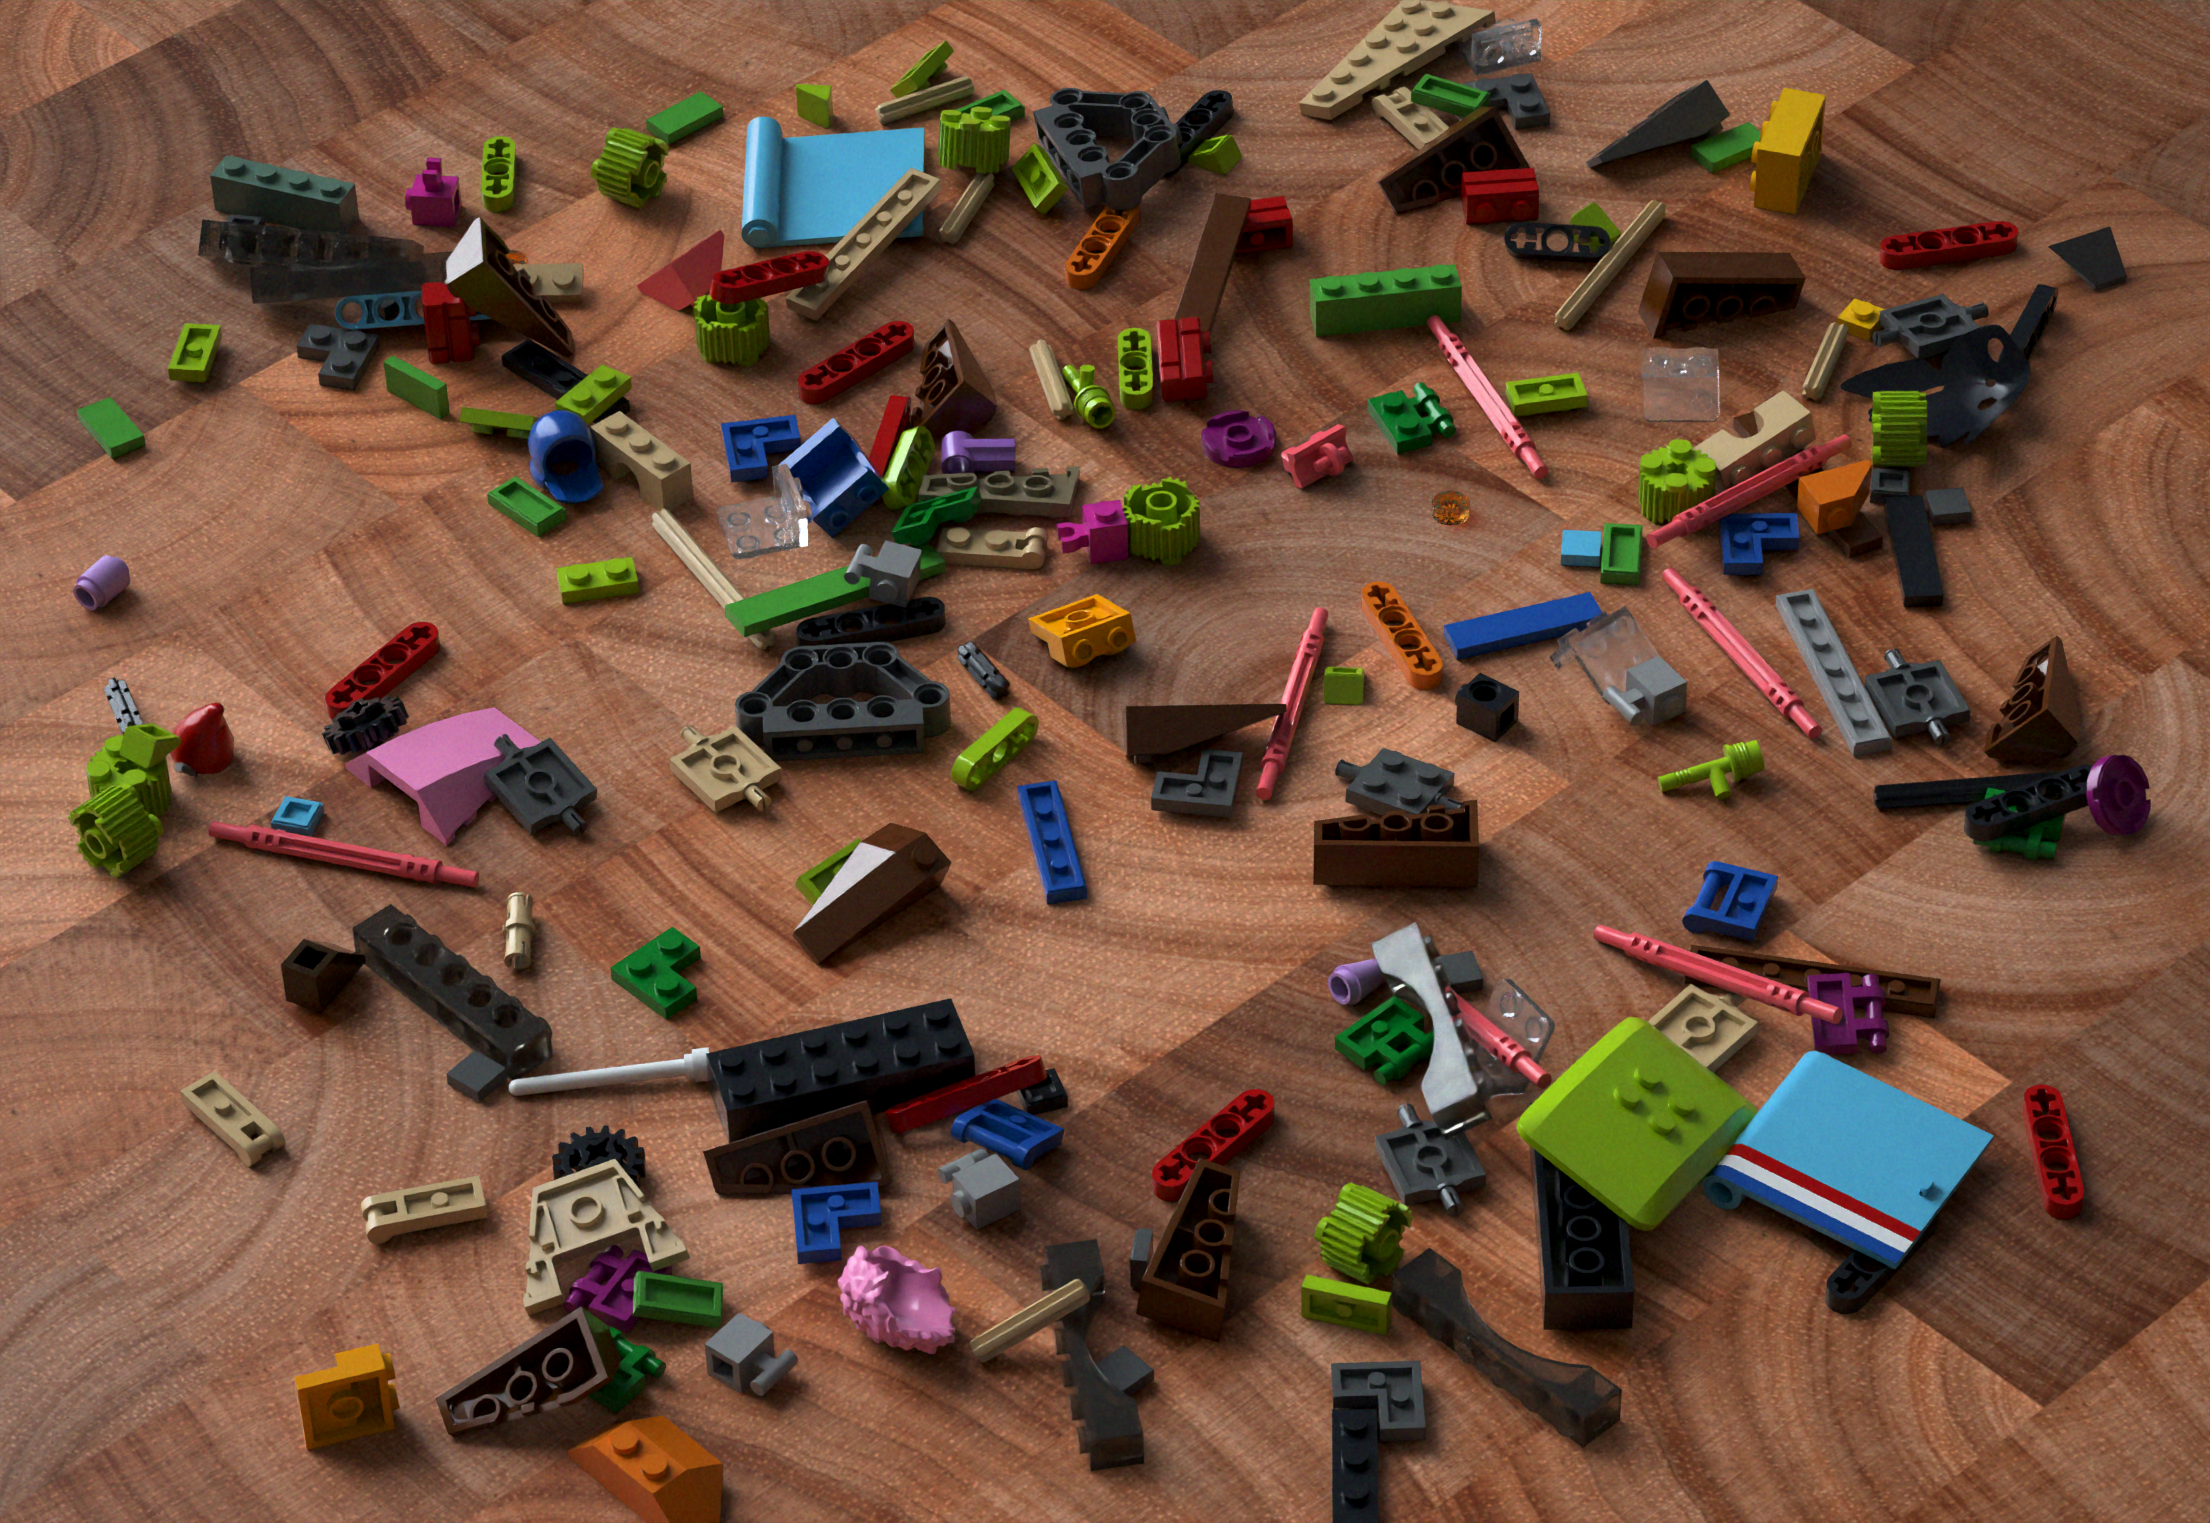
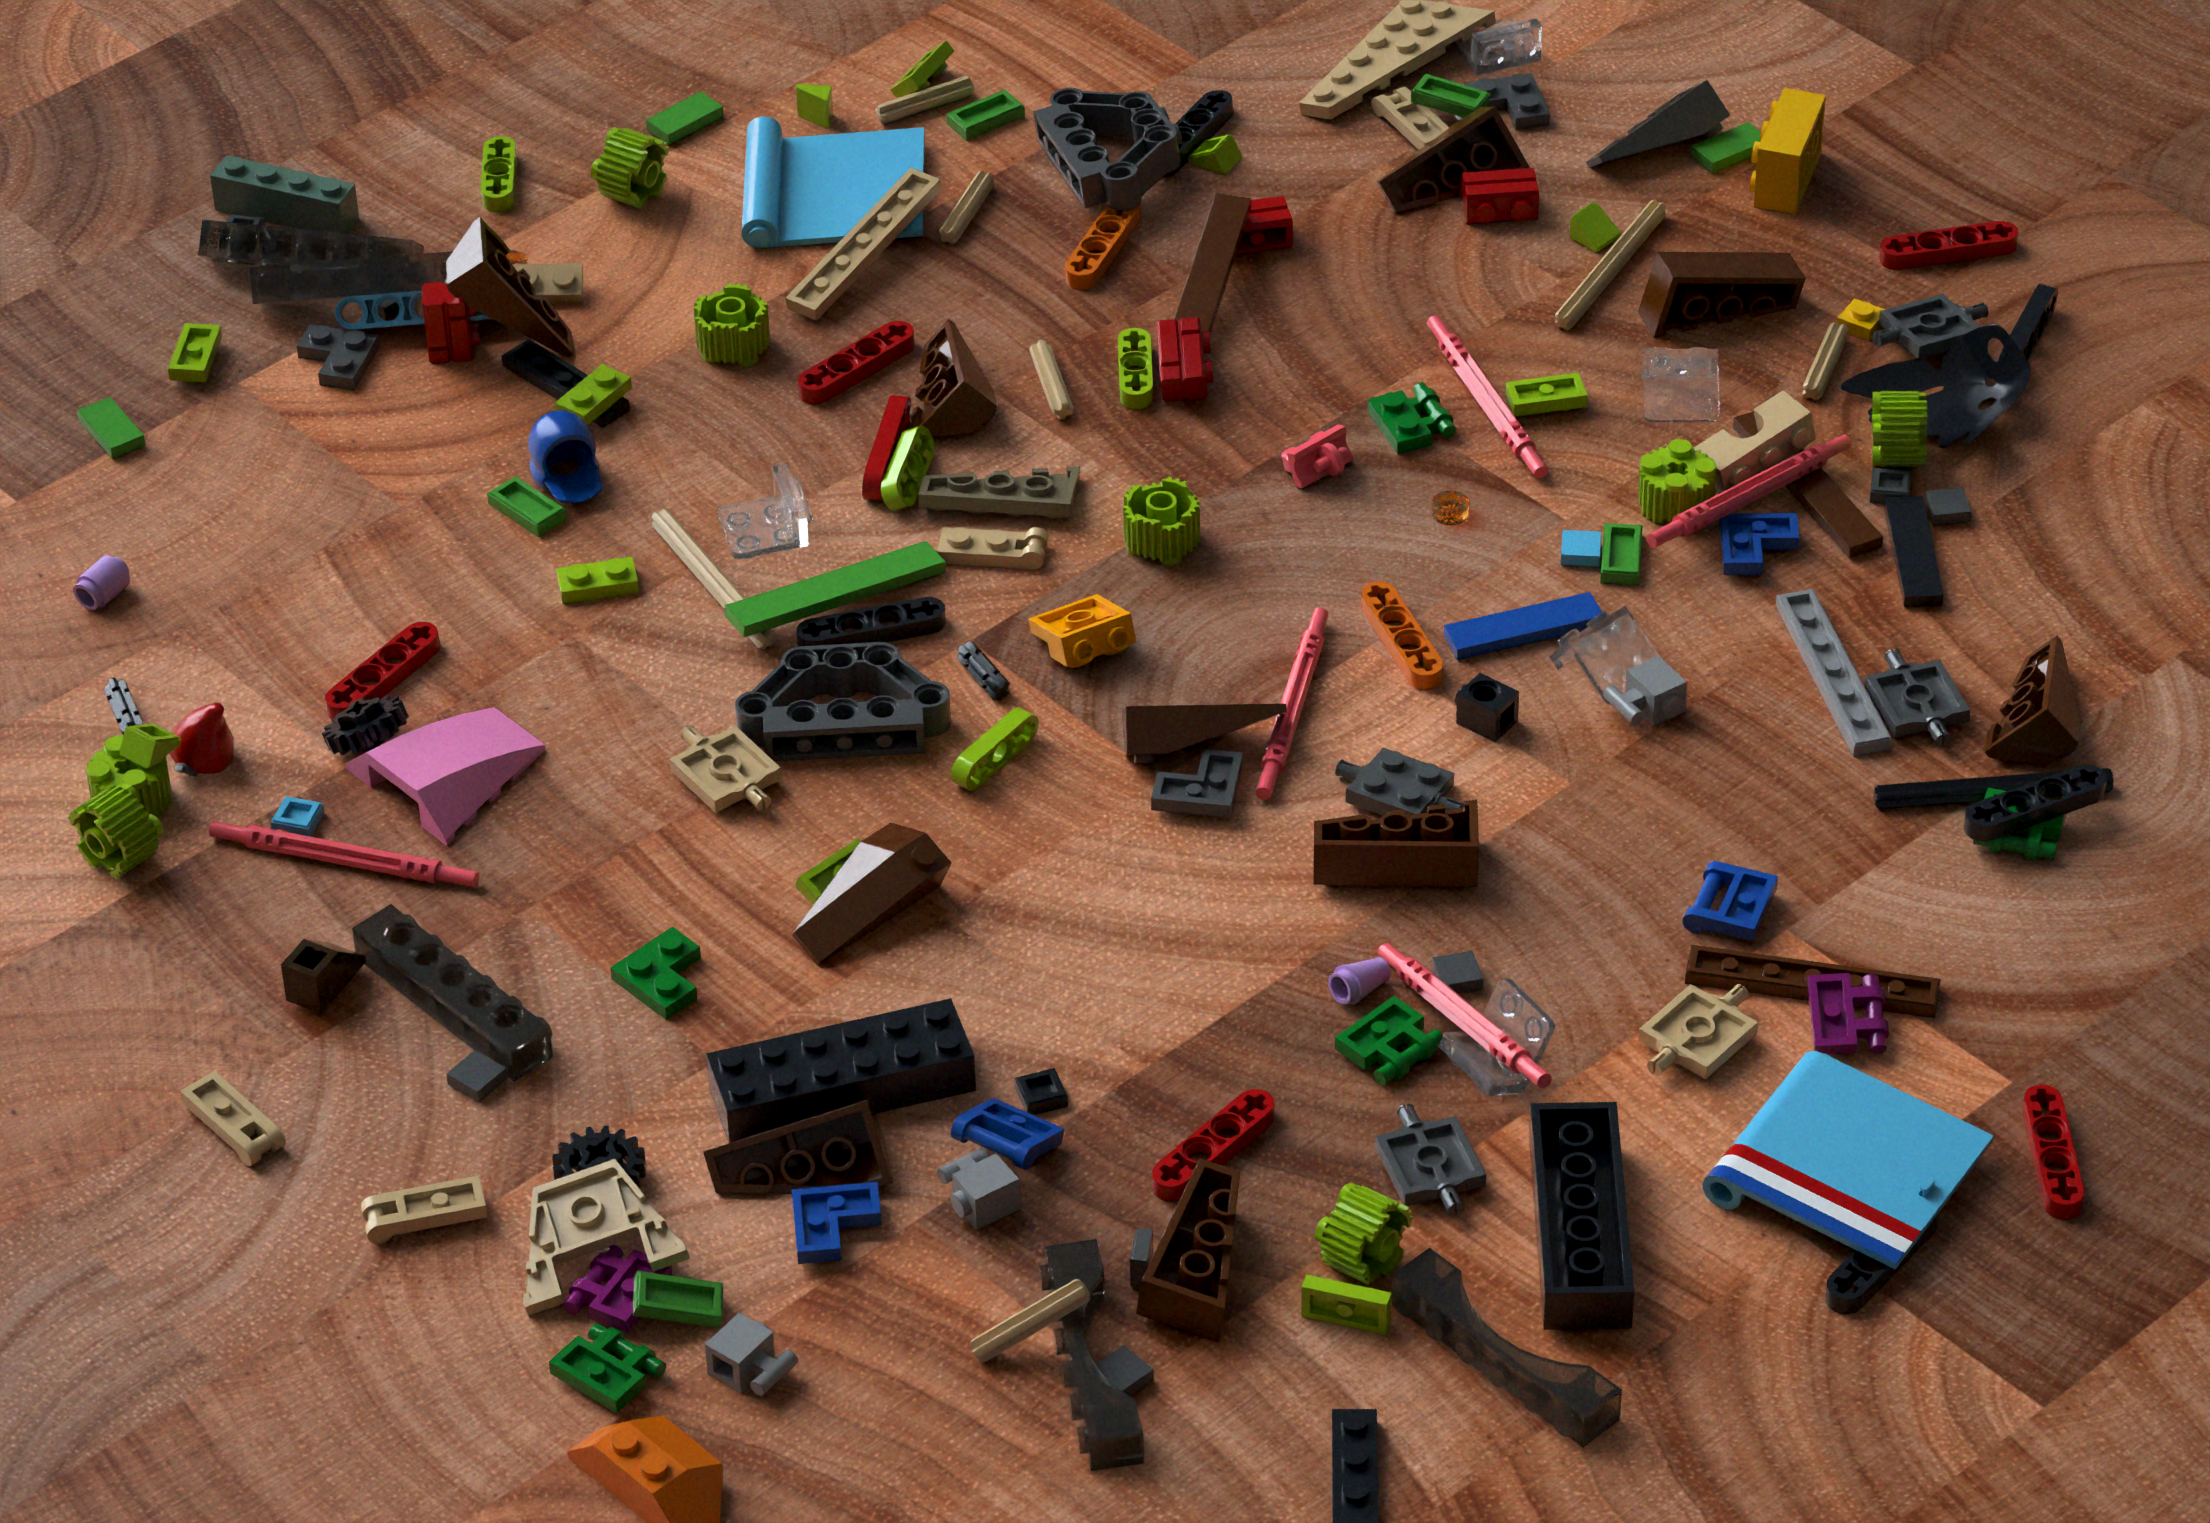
(348, 1398): light orange plate -> none
(416, 387): bright green tile -> none
(434, 197): dark pink brick -> none
(486, 421): lime plate -> none
(518, 931): tan pin -> none
(535, 1377): reddish brown wedge -> none
(540, 785): dark grey plate -> none
(660, 471): tan arch -> none
(688, 275): coral slope -> none
(692, 1066): white piece -> none
(751, 439): blue plate -> none
(769, 277): red beam -> none
(835, 477): blue panel -> none
(891, 573): light grey brick -> none
(896, 1300): bright pink hair -> none
(922, 518): green plate -> none
(966, 1094): red beam -> none
(968, 455): medium lavender piece -> none
(974, 139): lime brick -> none
(1039, 178): lime plate -> none
(1052, 842): blue tile -> none
(1092, 400): lime piece -> none
(1102, 533): dark pink brick -> none
(1238, 439): magenta tile -> none
(1344, 685): lime slope -> none
(1384, 299): bright green brick -> none
(1391, 1387): dark grey plate -> none
(1451, 1083): clear smoke arch -> none
(1531, 230): black beam -> none
(1636, 1122): lime wedge -> none
(1718, 974): coral axle -> none
(1739, 761): lime piece -> none
(1742, 653): coral axle -> none
(1834, 496): orange slope -> none
(2093, 258): dark grey slope -> none
(2118, 795): magenta tile -> none

